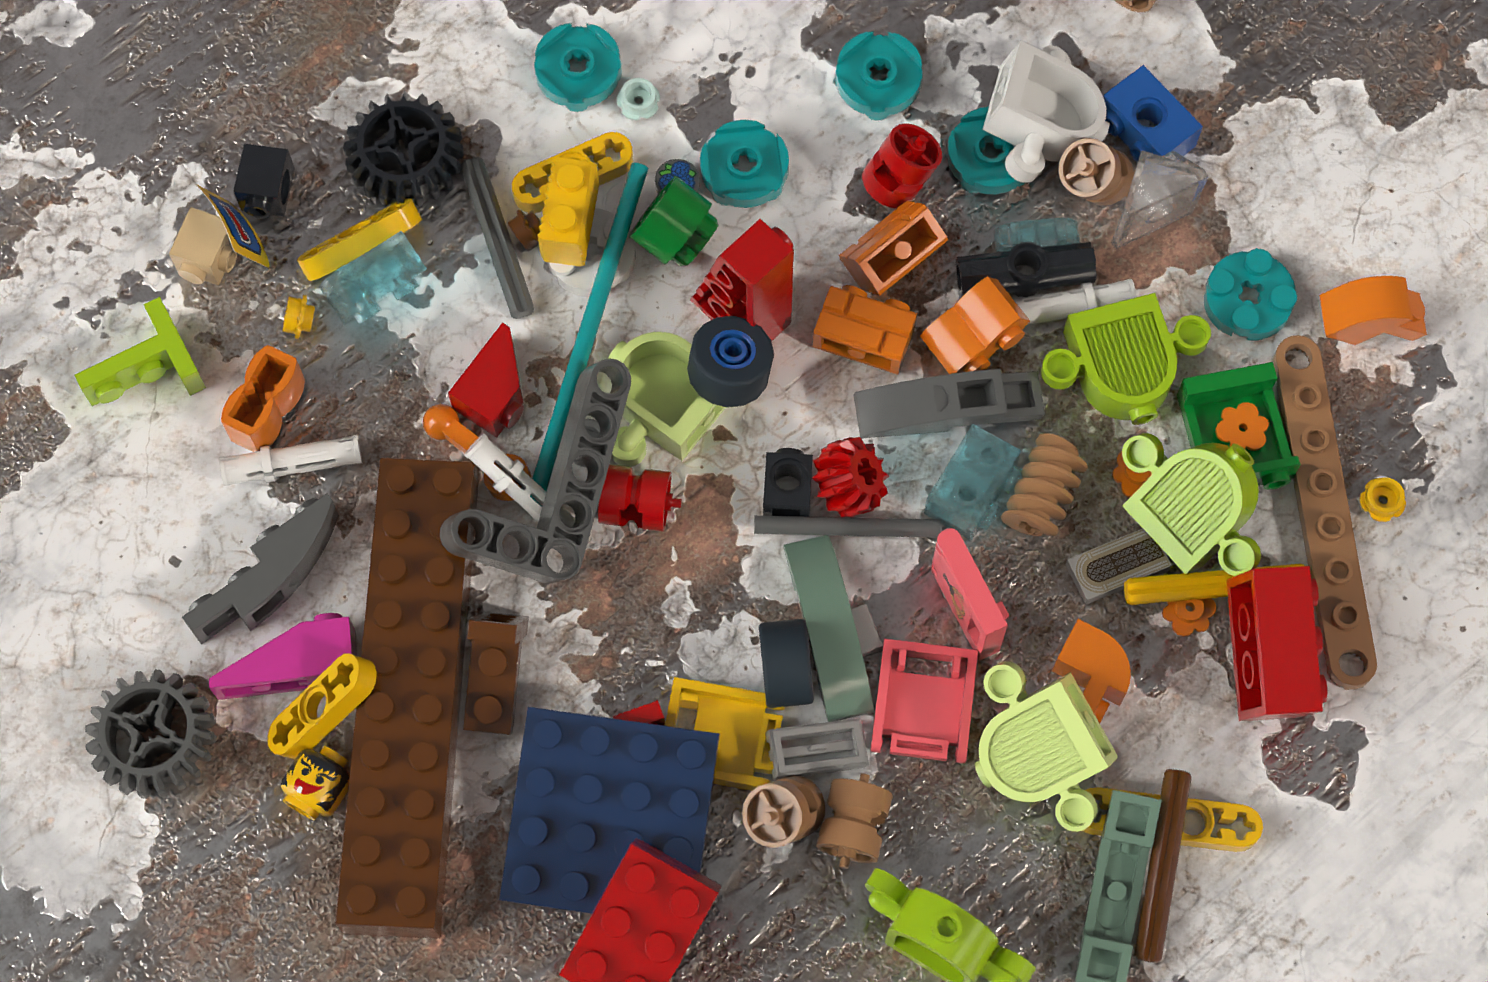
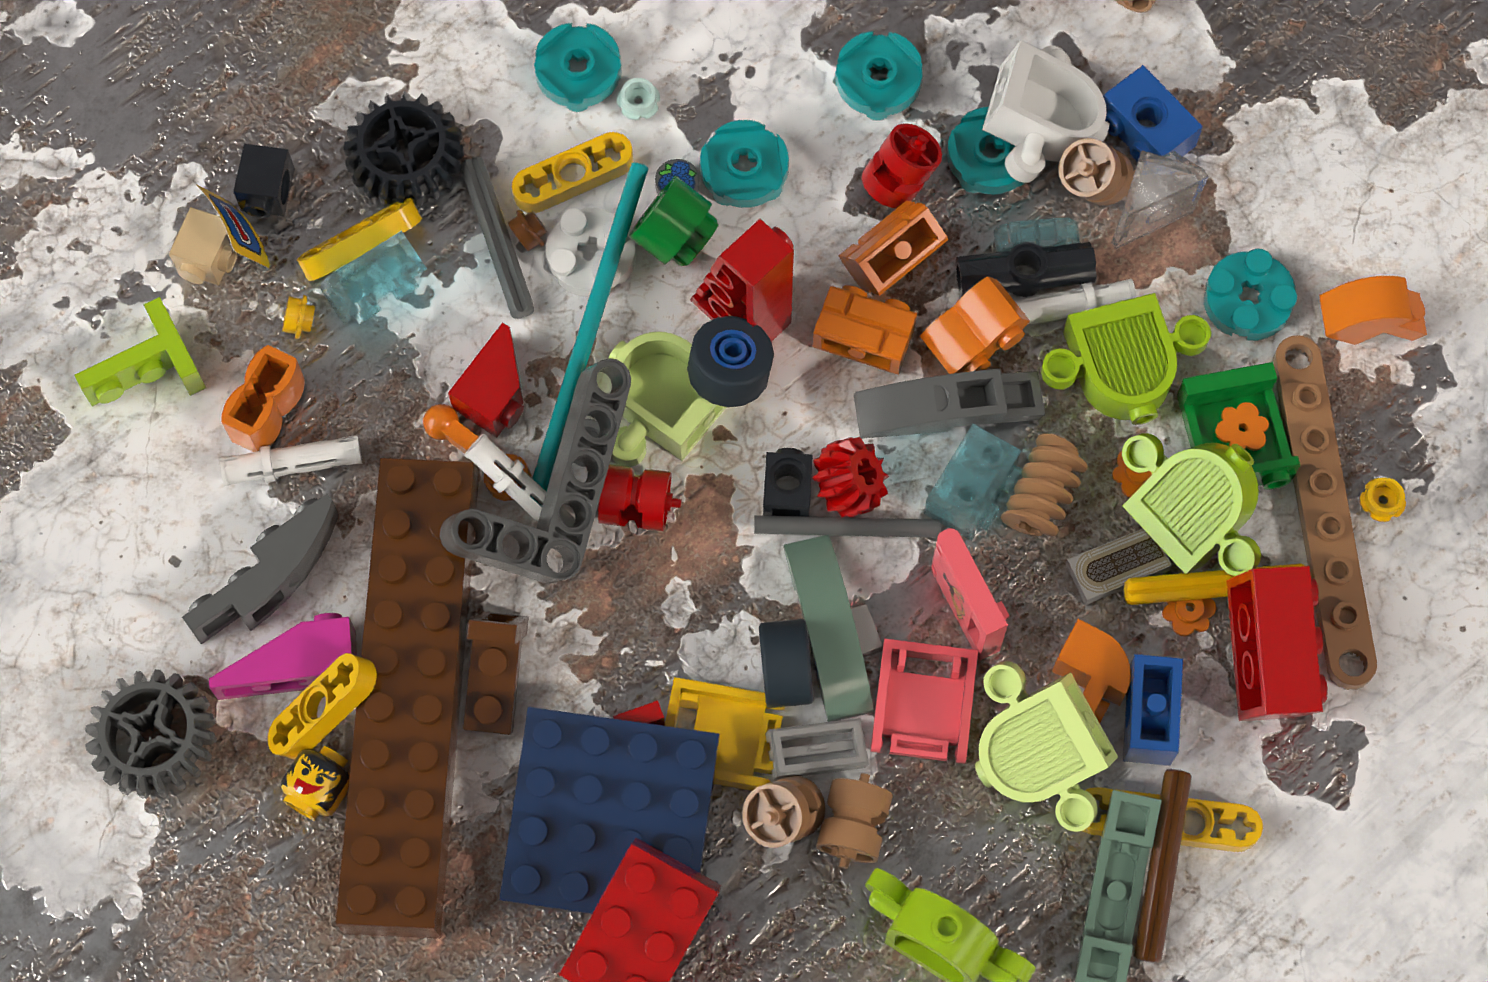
(568, 211): yellow brick -> none
(1153, 710): none -> blue brick

